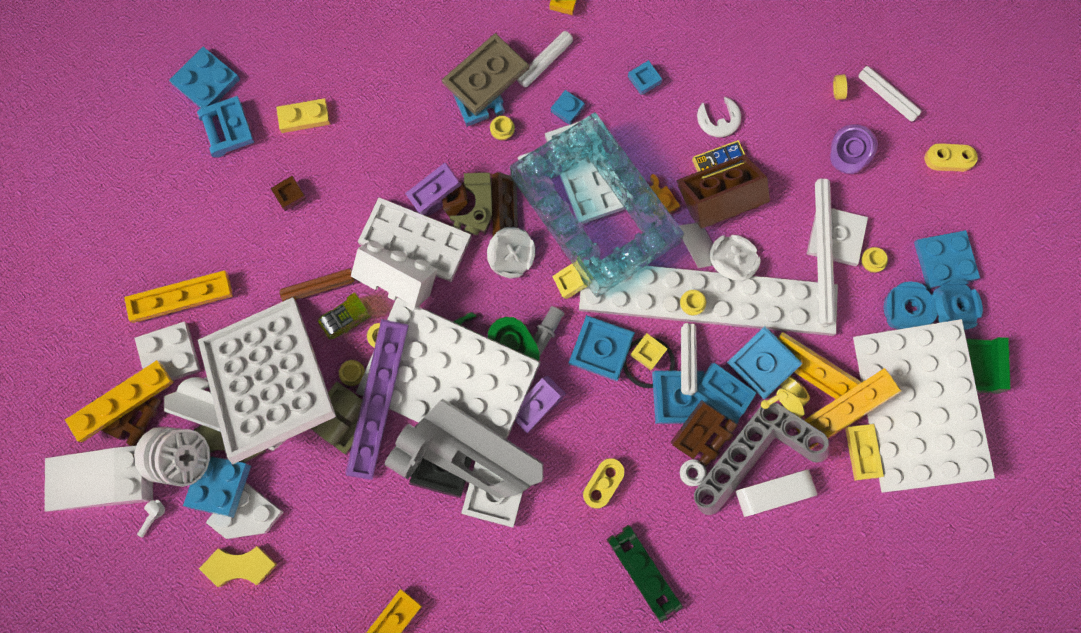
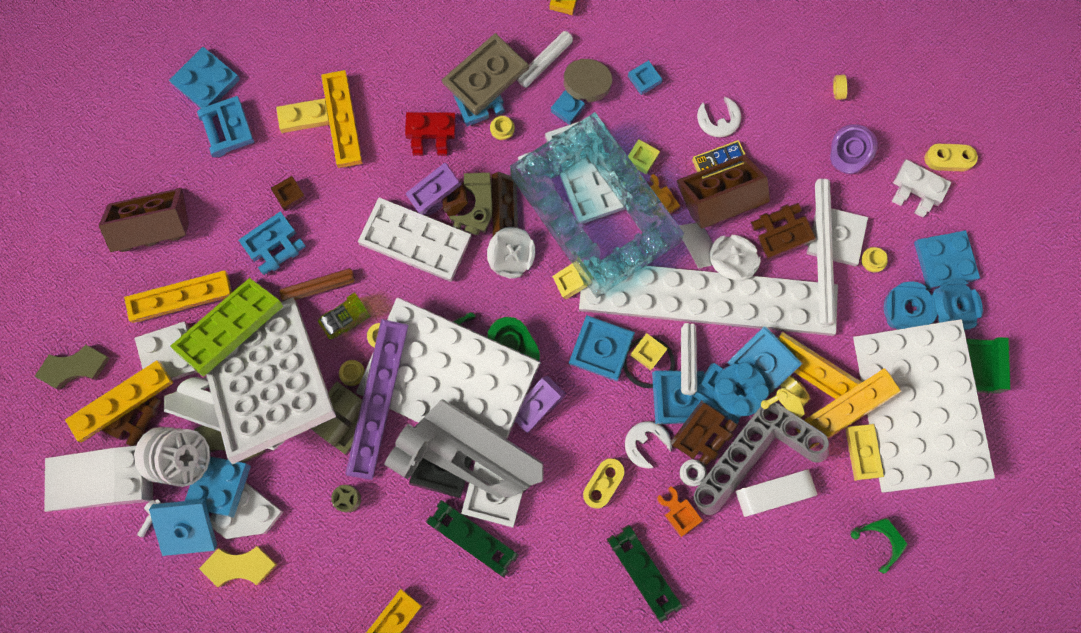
(61, 370): none -> olive tile
(144, 220): none -> reddish brown slope
(183, 527): none -> dark azure plate
(226, 326): none -> lime plate
(269, 236): none -> dark azure plate
(341, 119): none -> yellow plate
(343, 495): none -> olive wheel
(395, 273): white wedge -> none
(430, 126): none -> red plate
(472, 538): none -> dark green plate
(547, 328): light grey axle -> none
(587, 80): none -> dark tan tile
(637, 433): none -> white head
(643, 156): none -> light yellow plate
(681, 515): none -> orange plate
(693, 302): light yellow plate -> none
(725, 389): none -> dark azure plate
(786, 237): none -> reddish brown plate
(887, 528): none -> green helmet
(889, 93): white axle -> none
(921, 183): none -> white plate

